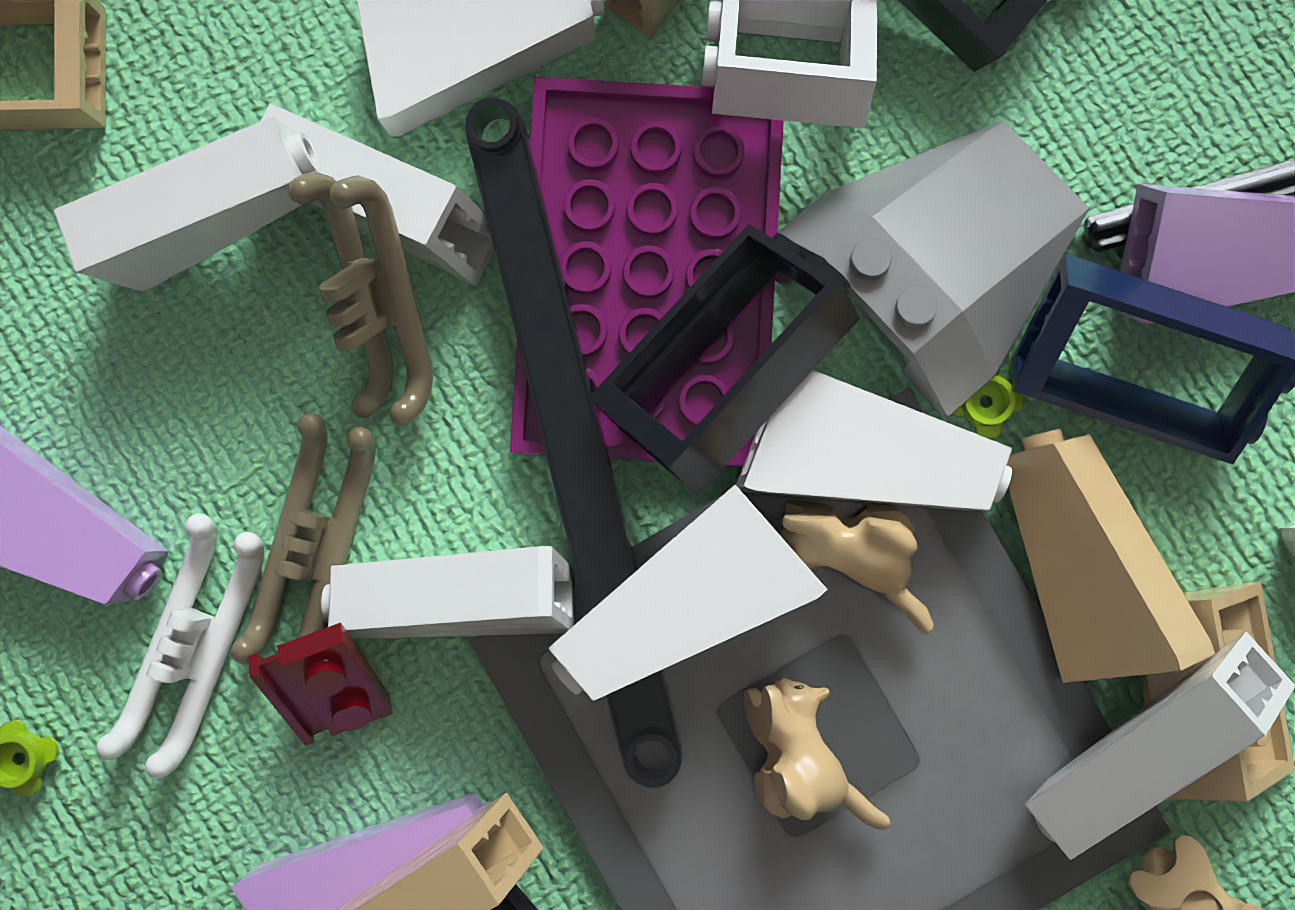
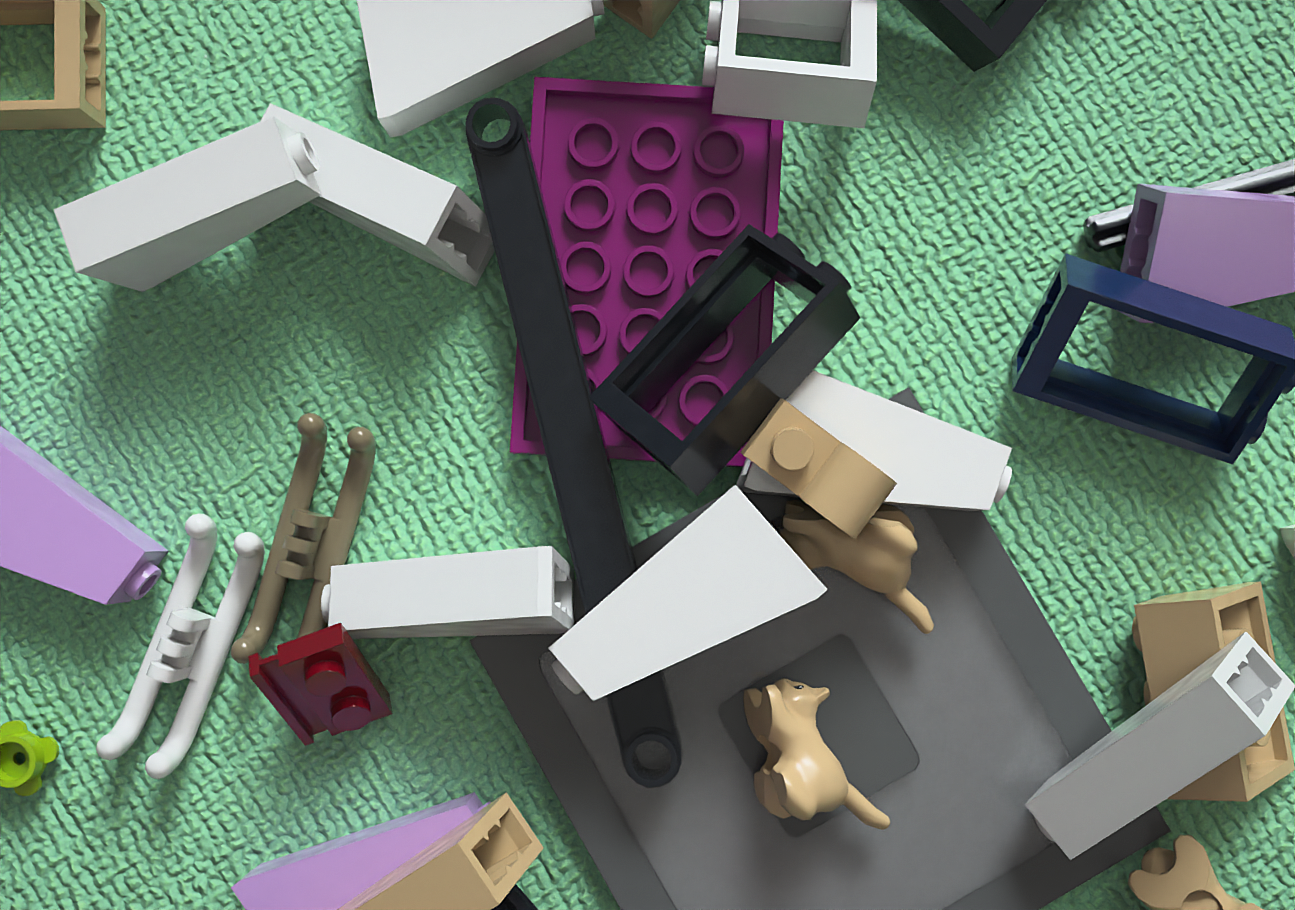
(371, 292): dark tan piece -> none
(818, 468): none -> tan plate
(947, 253): light grey wedge -> none
(1003, 404): lime plate -> none
(1096, 567): tan slope -> none

